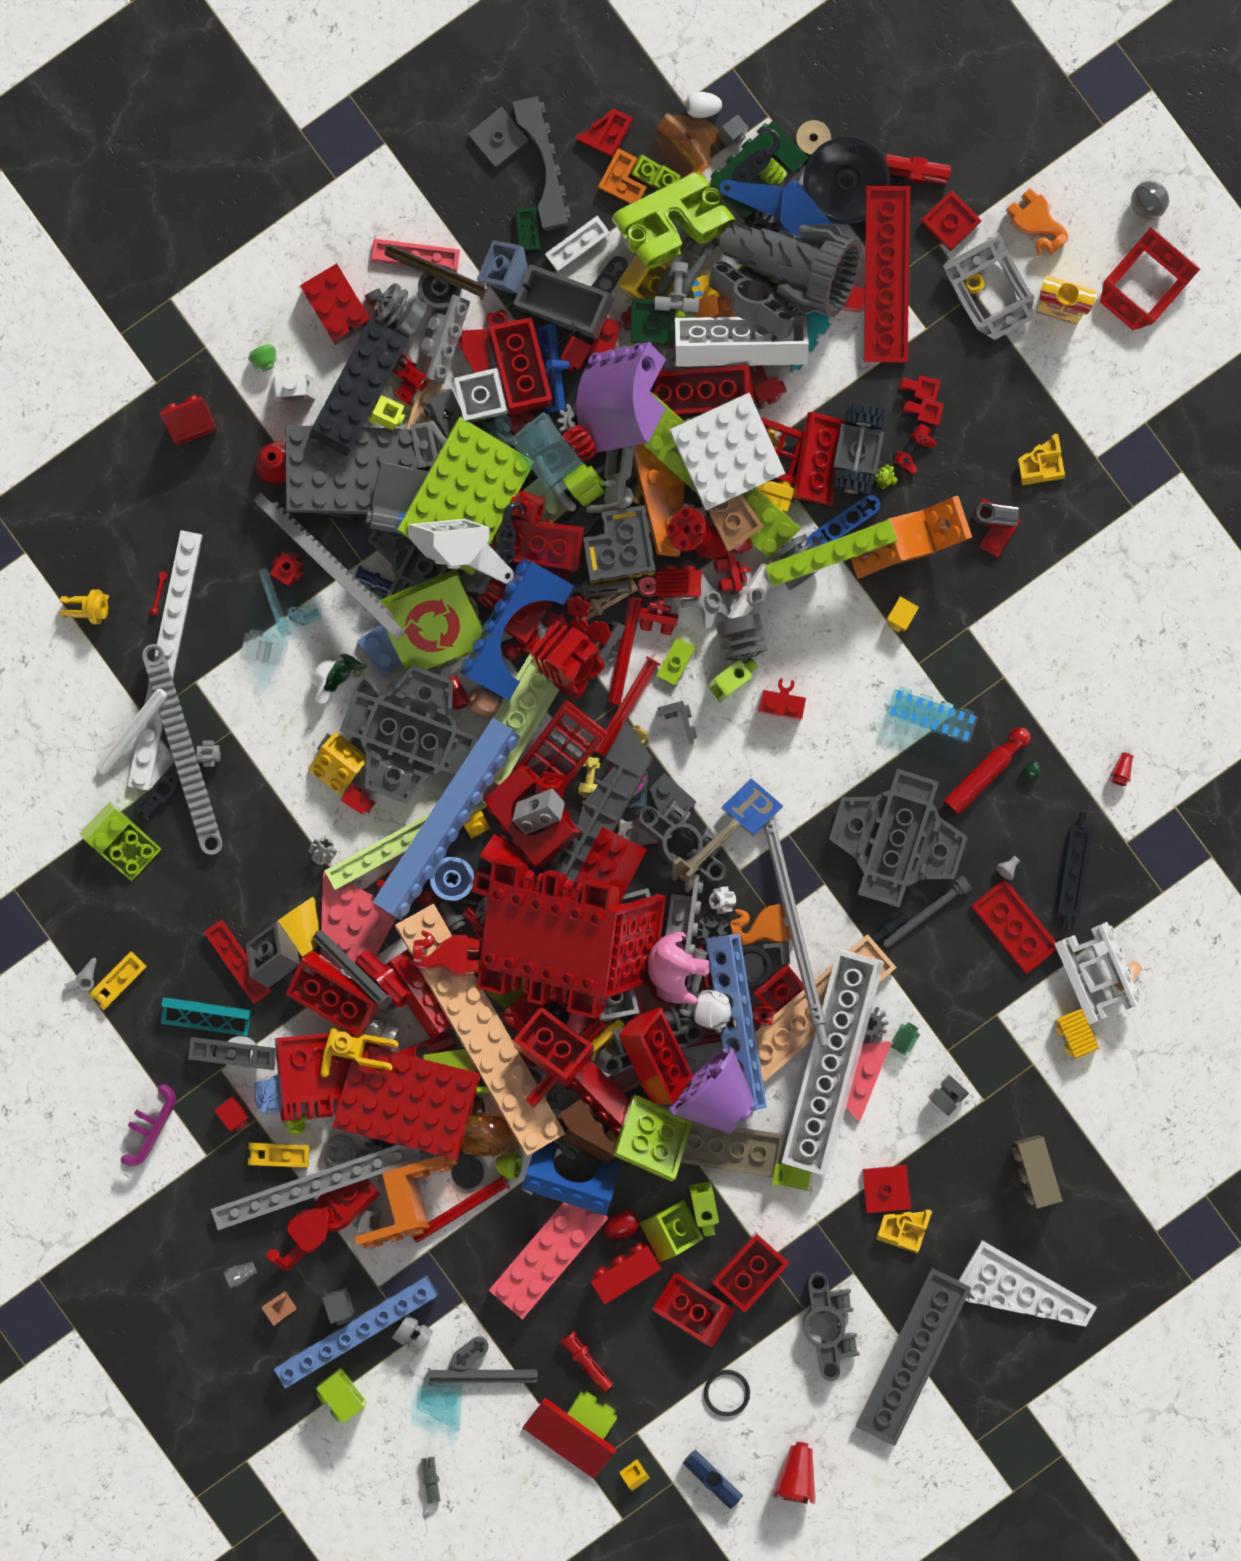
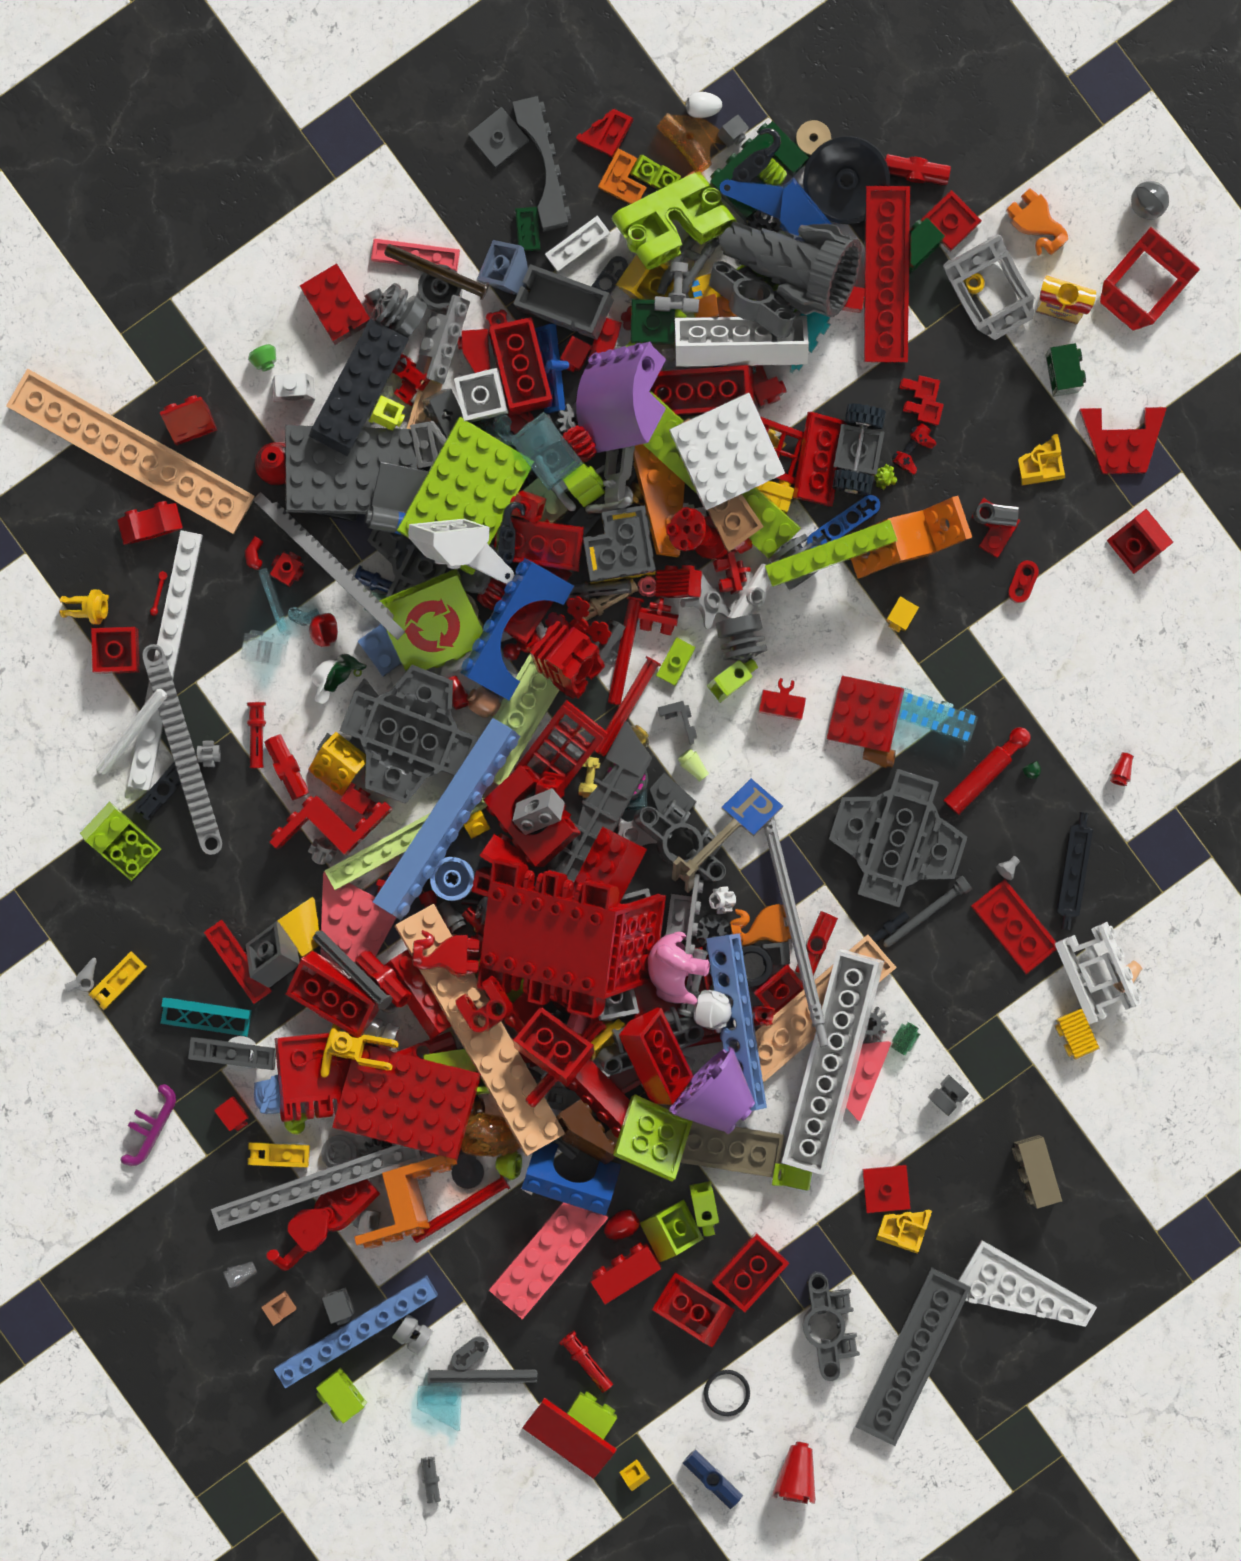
(115, 650): none -> red brick
(130, 451): none -> light nougat plate
(149, 523): none -> red brick
(251, 553): none -> red arm
(259, 722): none -> red pin
(286, 767): none -> red piece
(323, 629): none -> red hair
(330, 824): none -> red bracket
(488, 1011): none -> red piece
(692, 763): none -> yellowish green cone
(822, 930): none -> red piece
(865, 714): none -> red plate
(879, 757): none -> dark orange cone
(923, 242): none -> dark green slope
(1023, 582): none -> red plate
(1065, 369): none -> dark green brick
(1123, 449): none -> red wing
(1140, 541): none -> red slope

